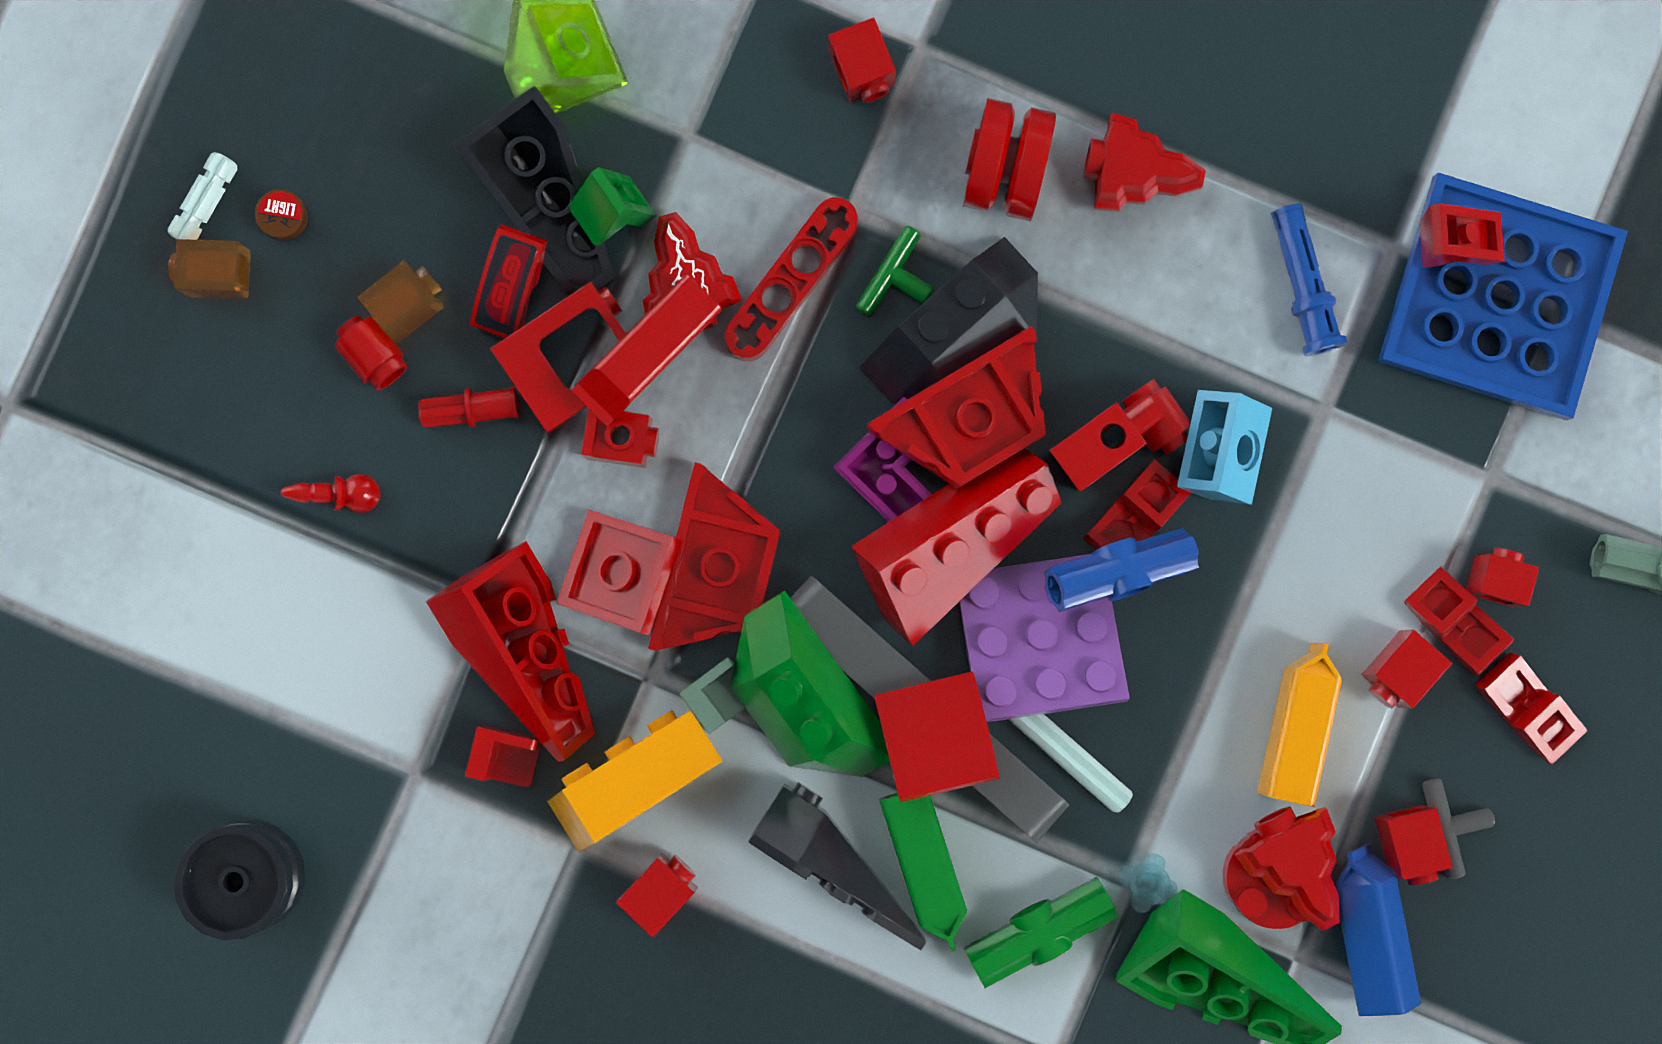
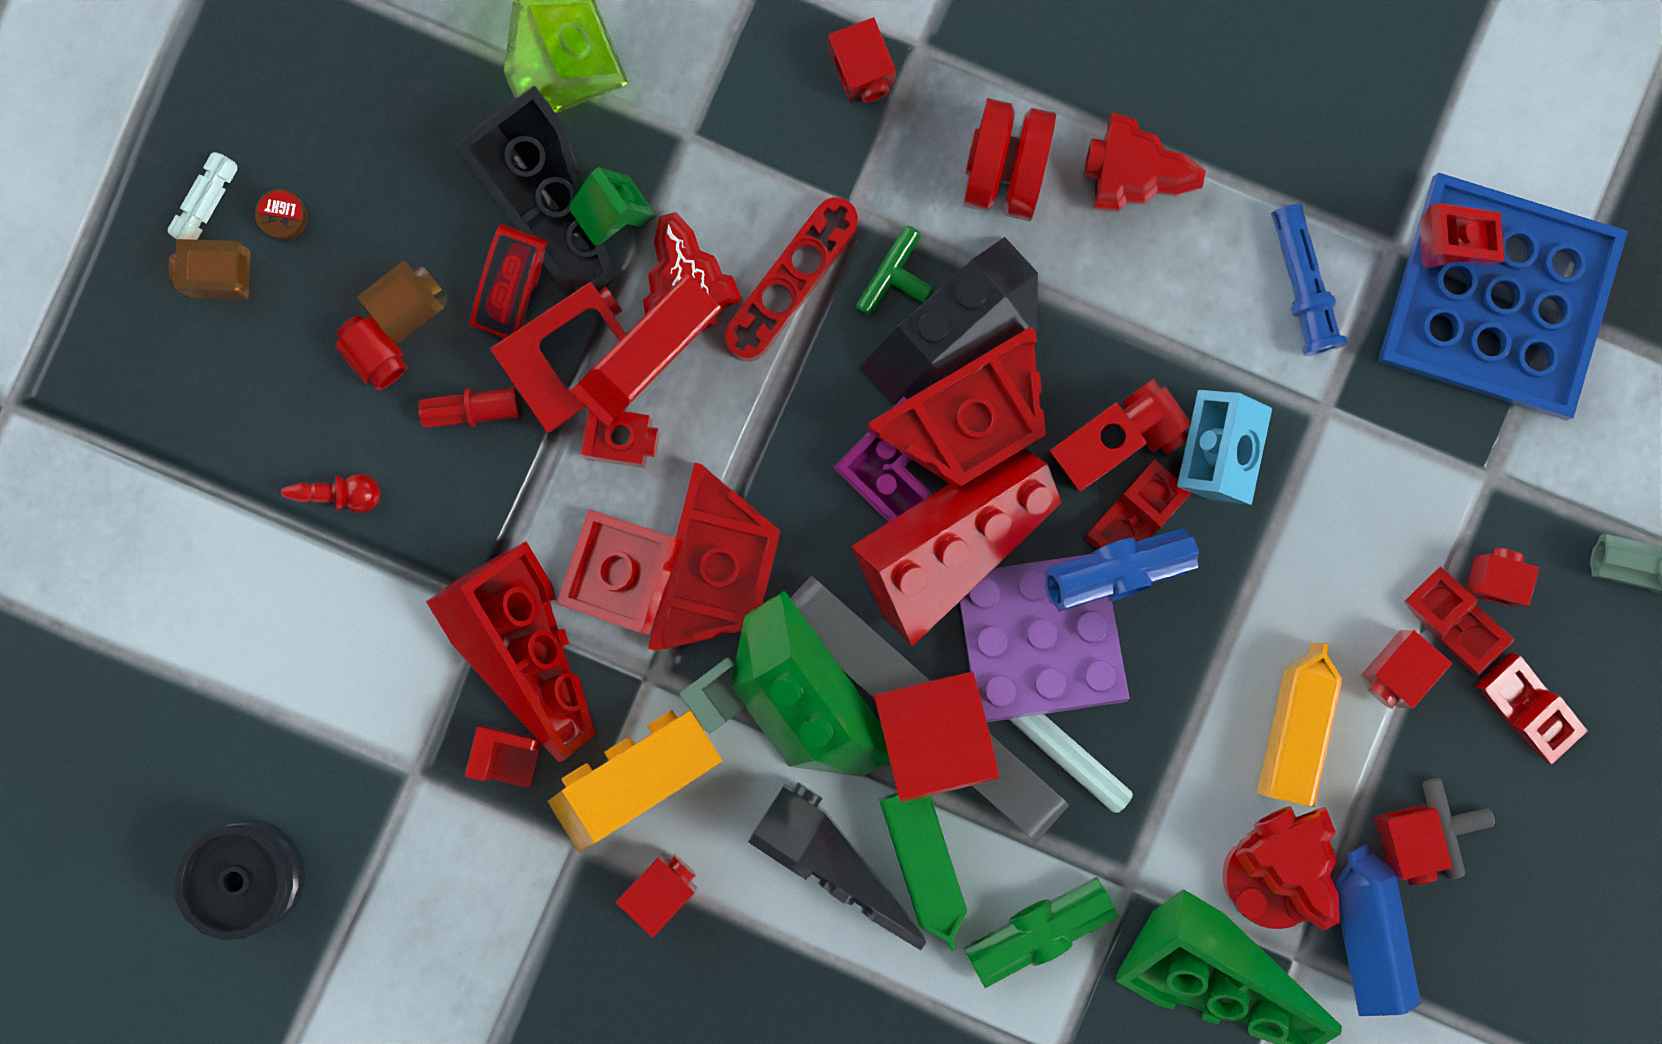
(1161, 888): clear light blue plate -> none

